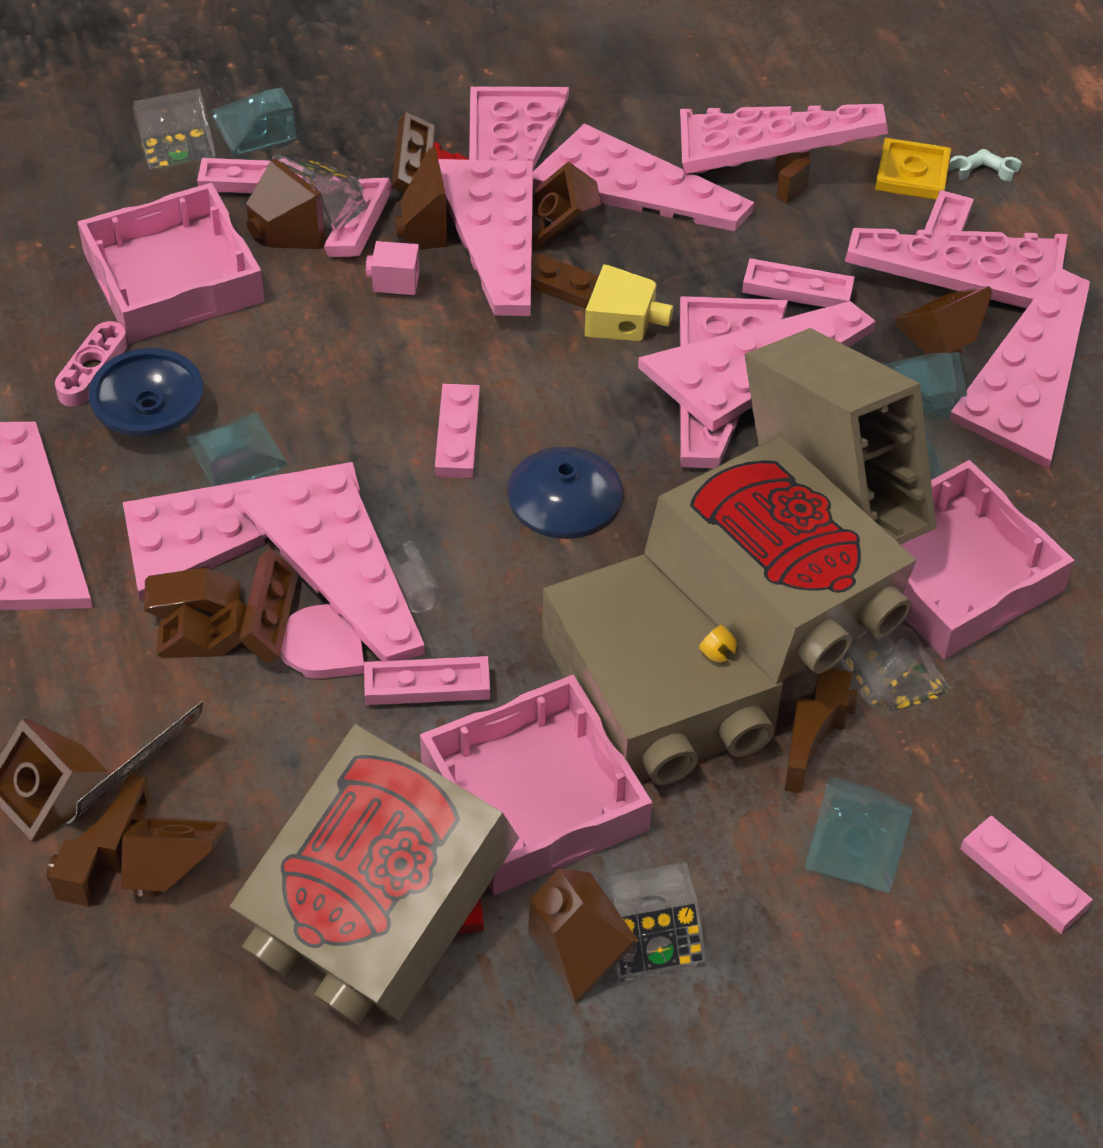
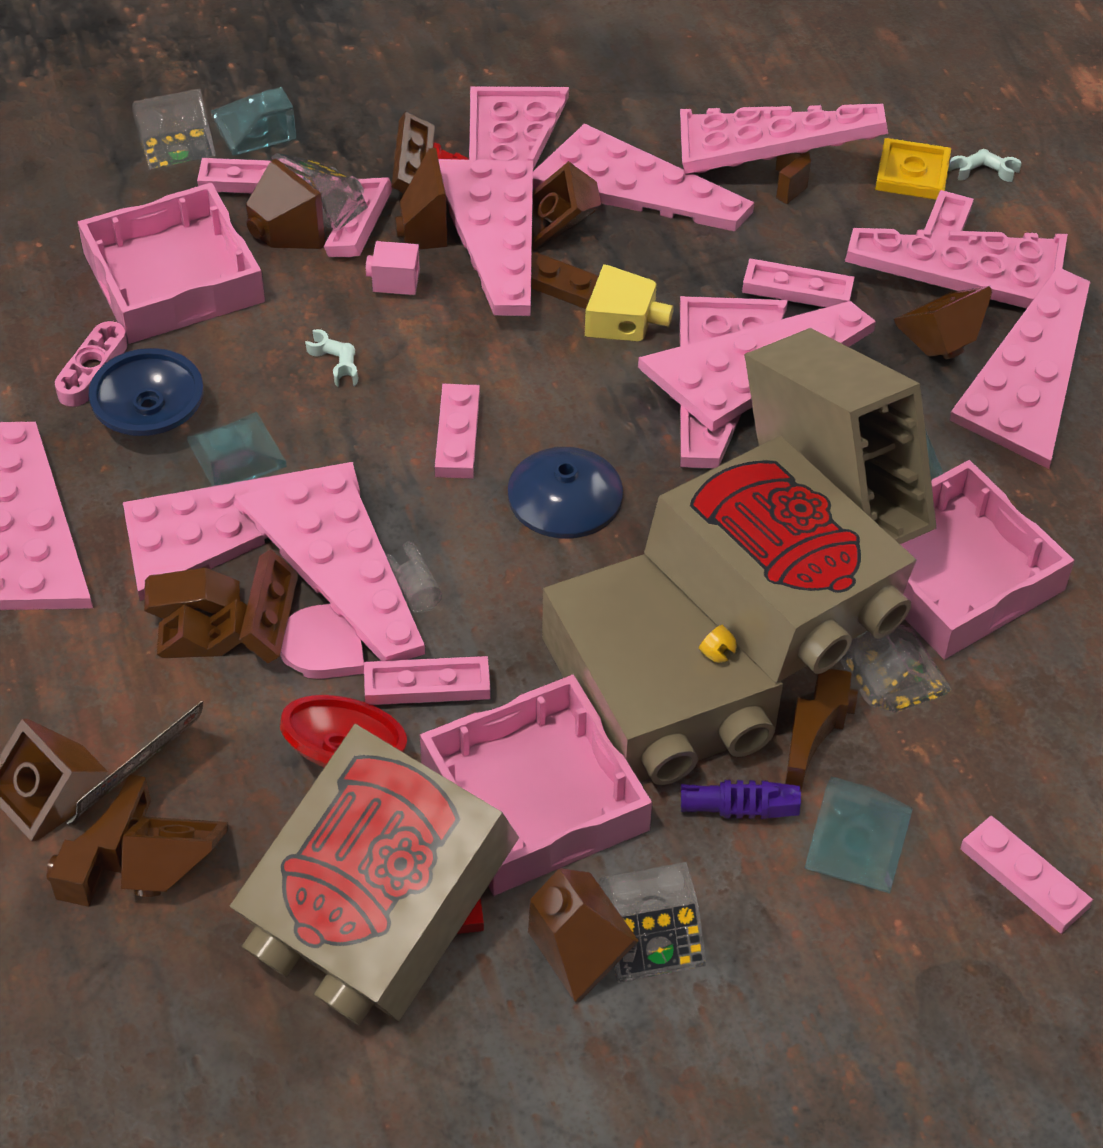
(321, 722): none -> red dish
(344, 351): none -> light aqua arm
(741, 799): none -> dark purple hinge
(938, 375): clear light blue slope -> none

